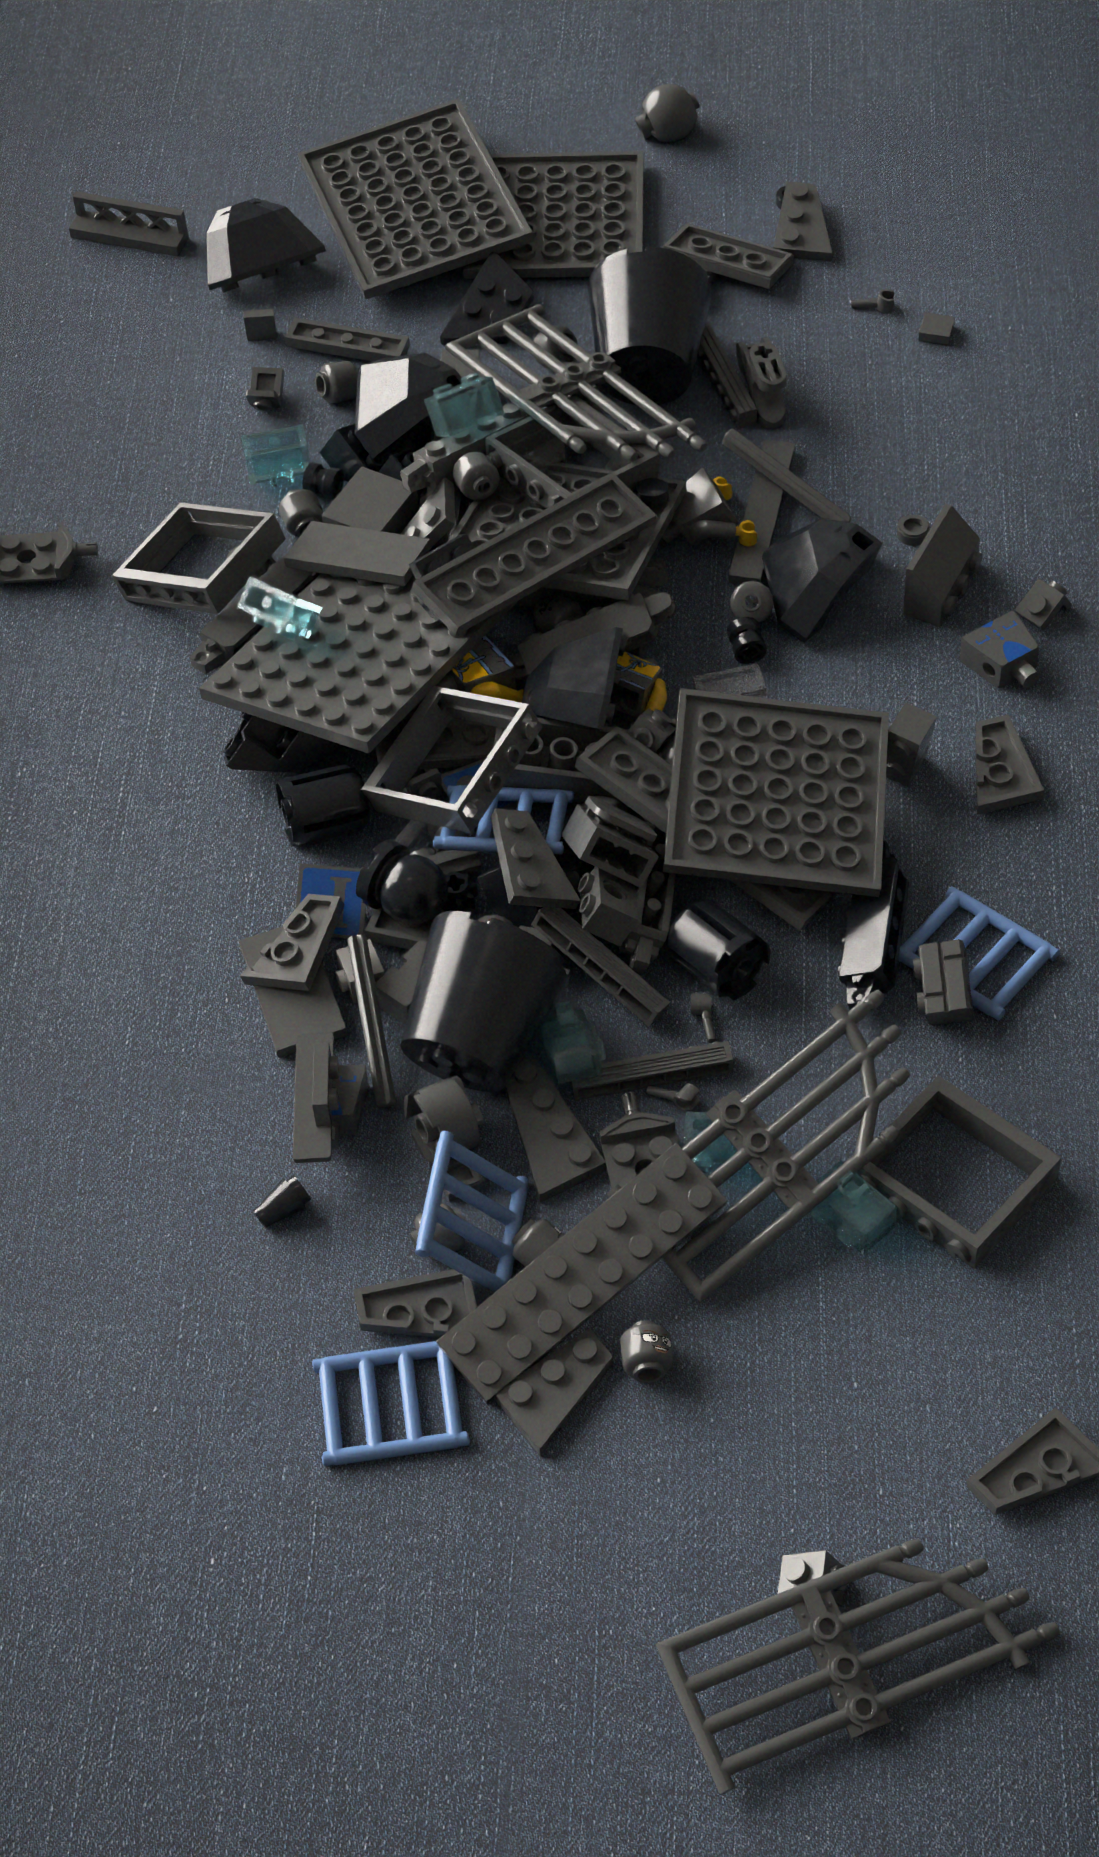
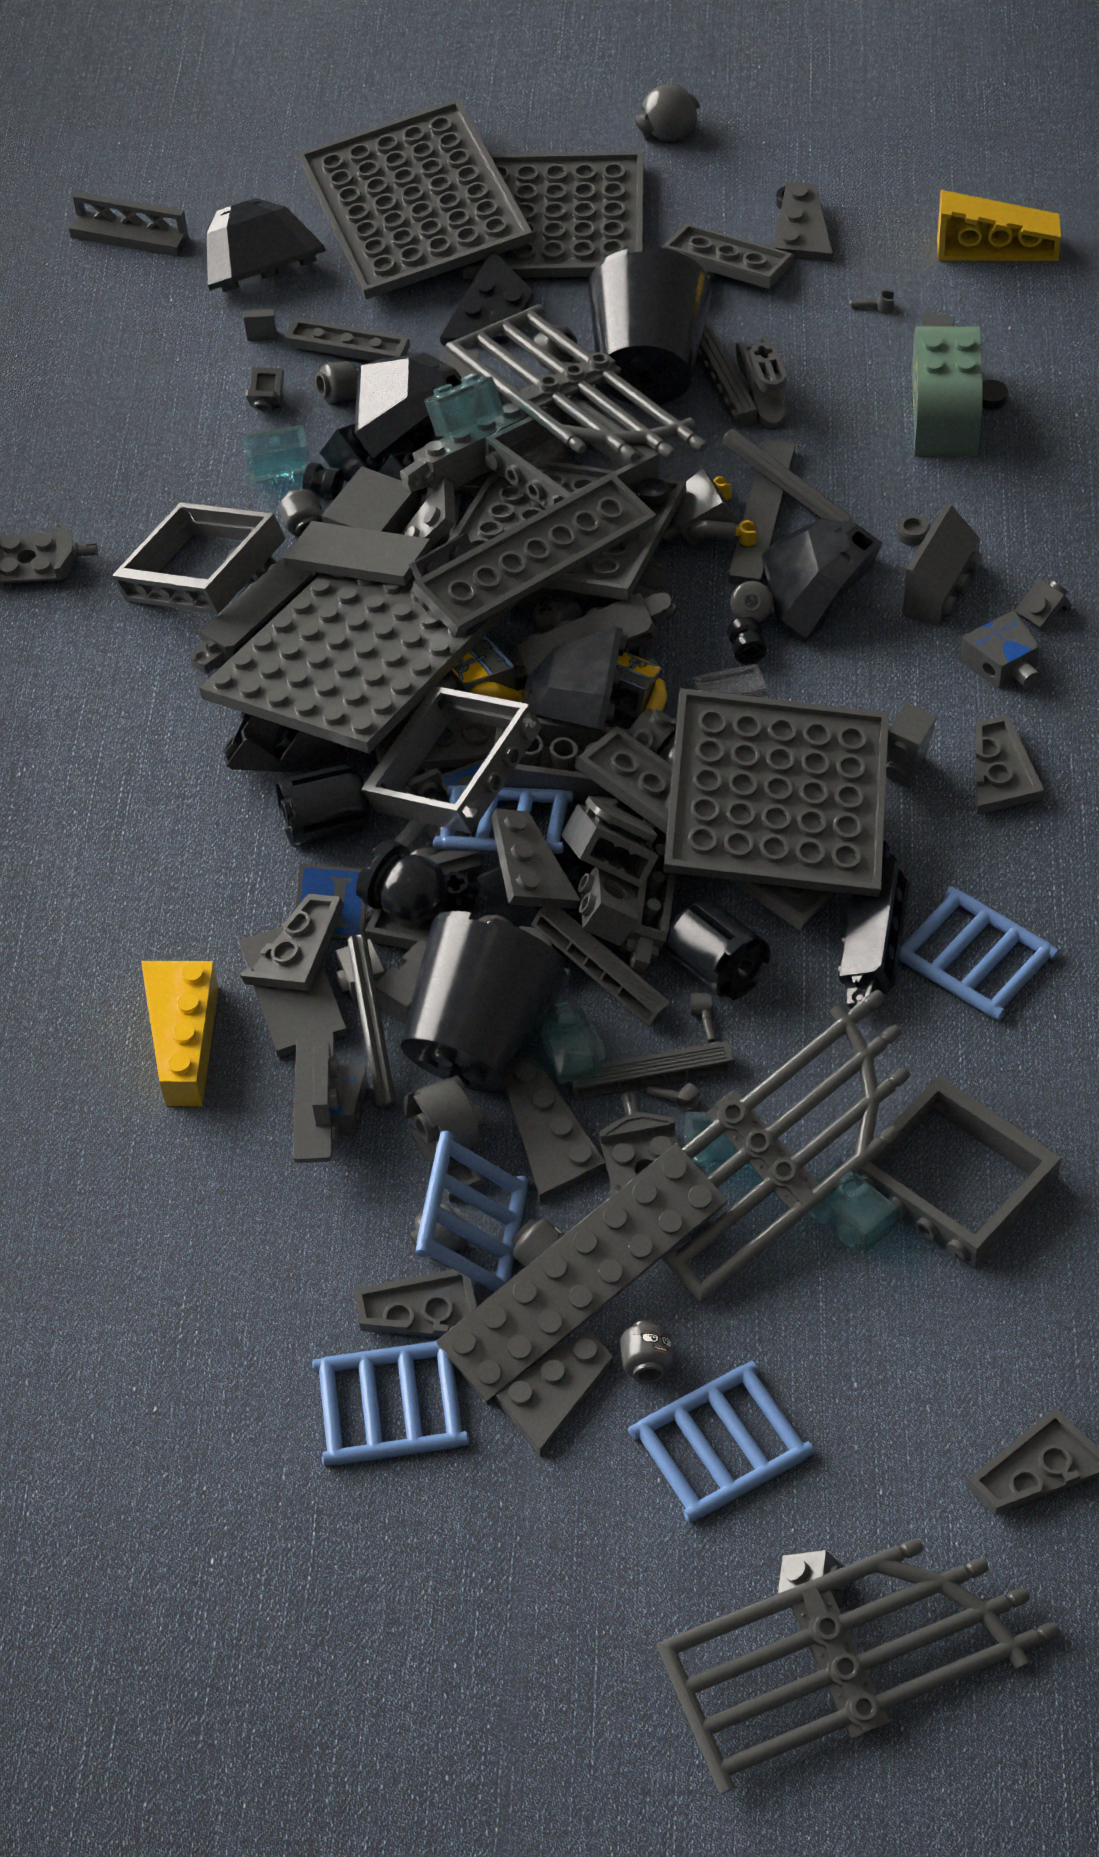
(182, 1023): none -> yellow wedge
(278, 607): clear light blue brick -> none
(284, 1200): black cone -> none
(476, 476): dark grey head -> none
(729, 1489): none -> medium blue bar
(945, 982): dark grey brick -> none
(947, 390): none -> sand green brick
(993, 394): none -> black tile
(995, 230): none -> yellow wedge

